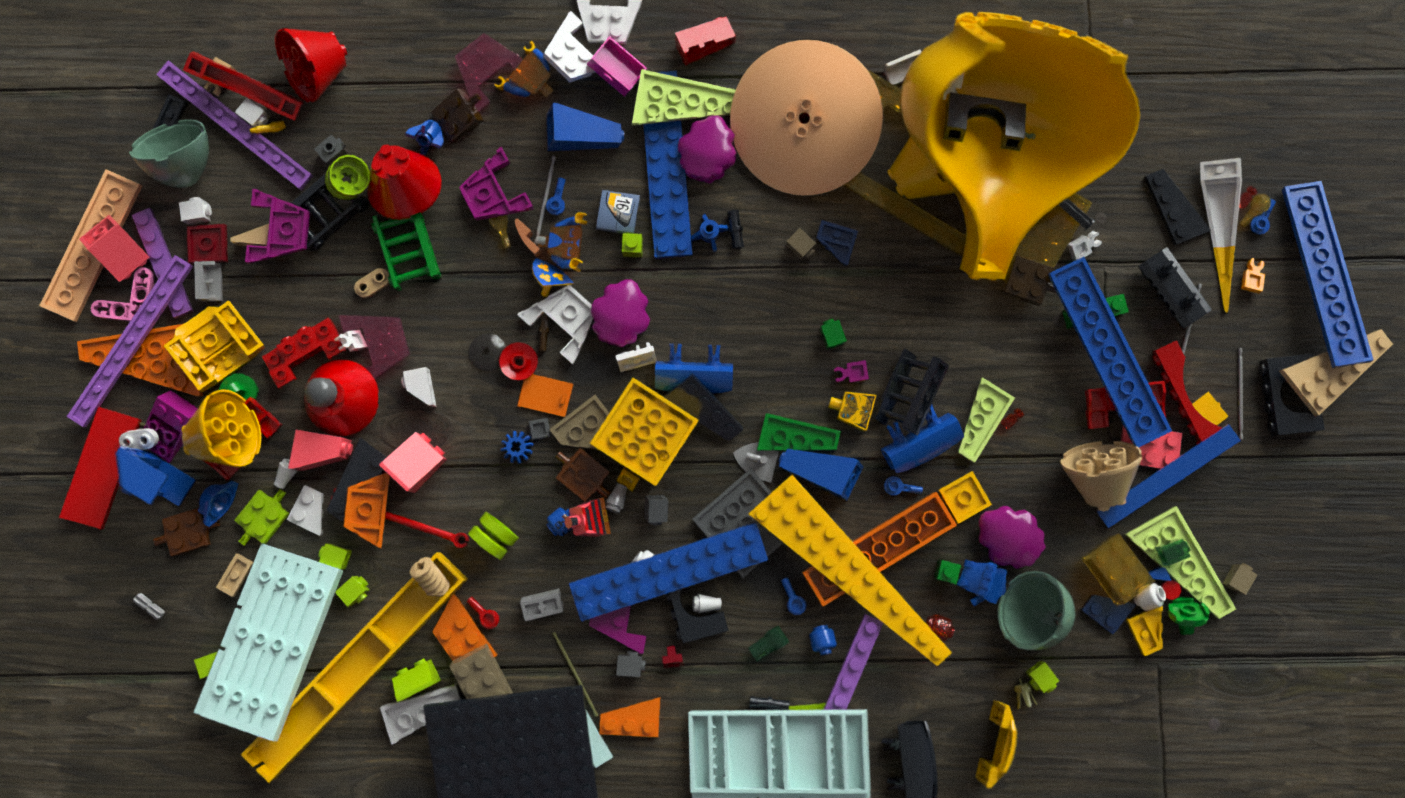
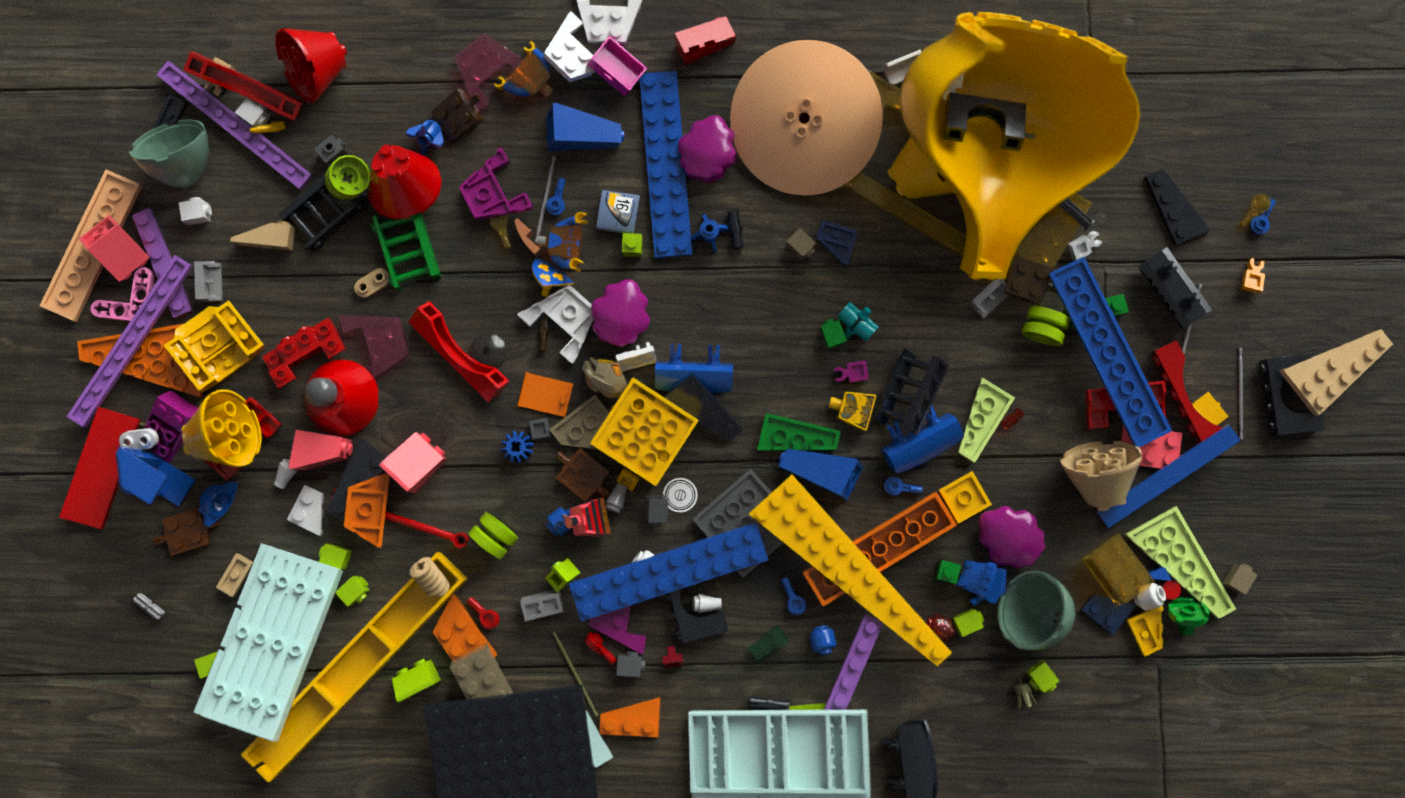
(207, 243): dark red plate -> none
(240, 384): green tile -> none
(262, 517): lime plate -> none
(286, 228): magenta wing -> none
(352, 340): white plate -> none
(408, 715): white wing -> none
(420, 385): white slope -> none
(431, 326): none -> red arch
(512, 354): red dish -> none
(562, 574): none -> lime brick
(594, 642): none -> red plate
(604, 377): none -> dark tan helmet
(676, 99): yellowish green wing -> none
(680, 494): none -> white sticker
(760, 462): light grey shield -> none
(857, 321): none -> teal pin
(968, 622): none -> lime brick
(989, 298): none -> light grey hinge
(989, 771): yellow slope -> none
(1045, 326): none -> lime wheel
(1173, 551): clear green brick -> none
(1221, 191): white plate -> none
(1246, 198): clear red piece -> none
(1327, 275): blue plate -> none

